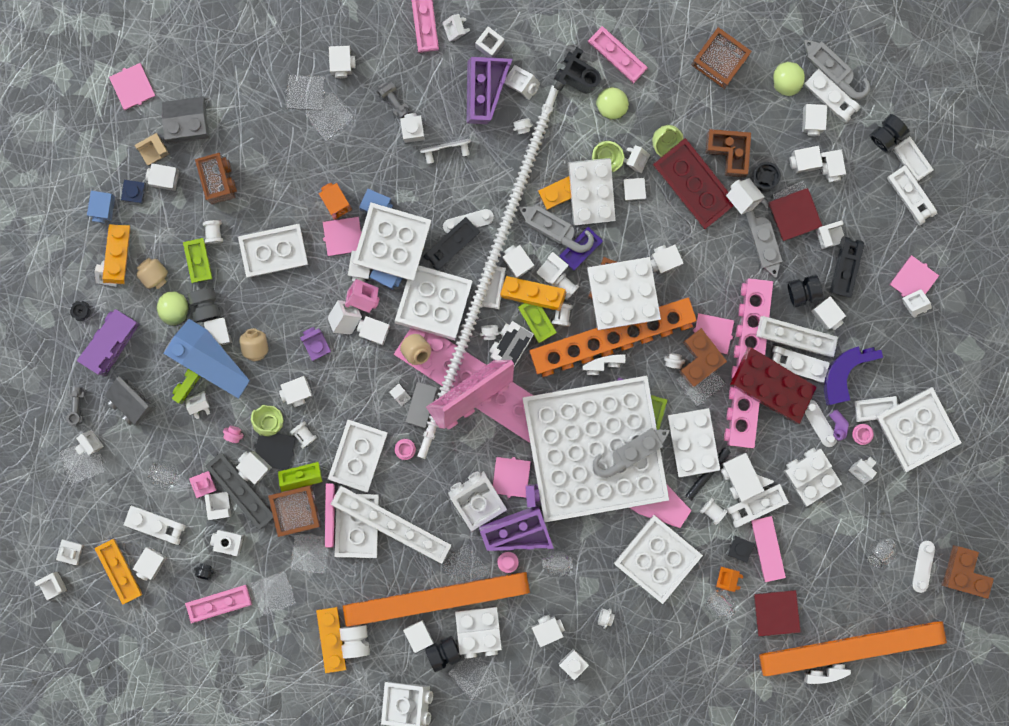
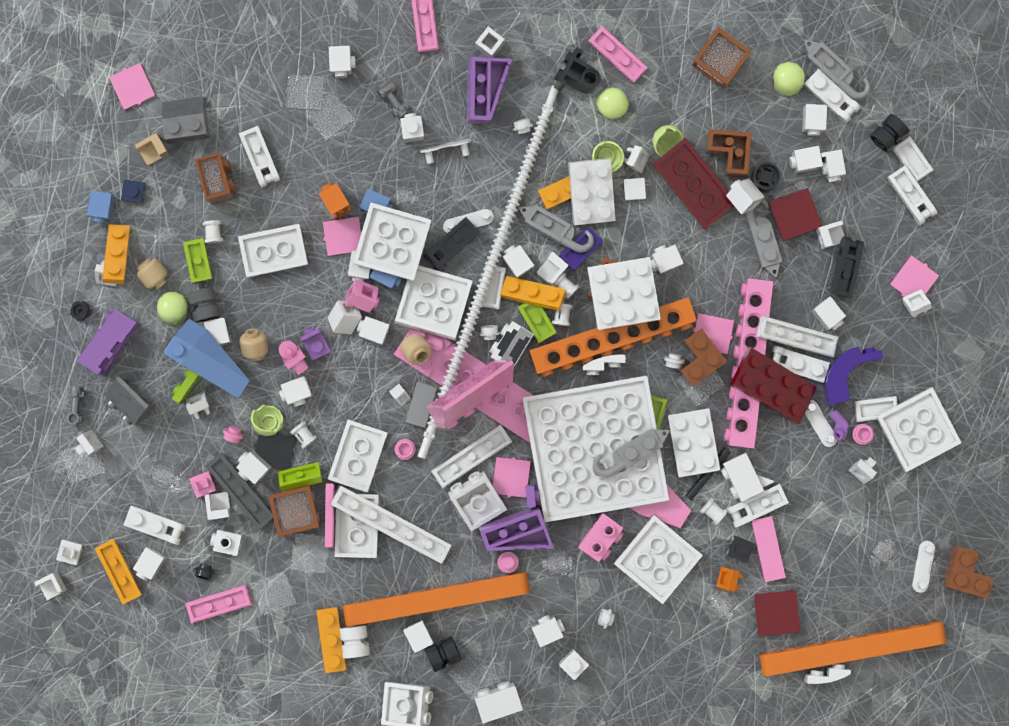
(162, 177): white brick -> none
(259, 155): none -> white plate
(293, 356): none -> bright pink hips
(454, 27): white tile -> none
(471, 456): none -> white tile
(478, 632): white plate -> none
(497, 702): none -> white brick
(522, 82): white bracket -> none
(600, 538): none -> bright pink brick
(805, 290): black wheel -> none
(812, 476): white plate -> none

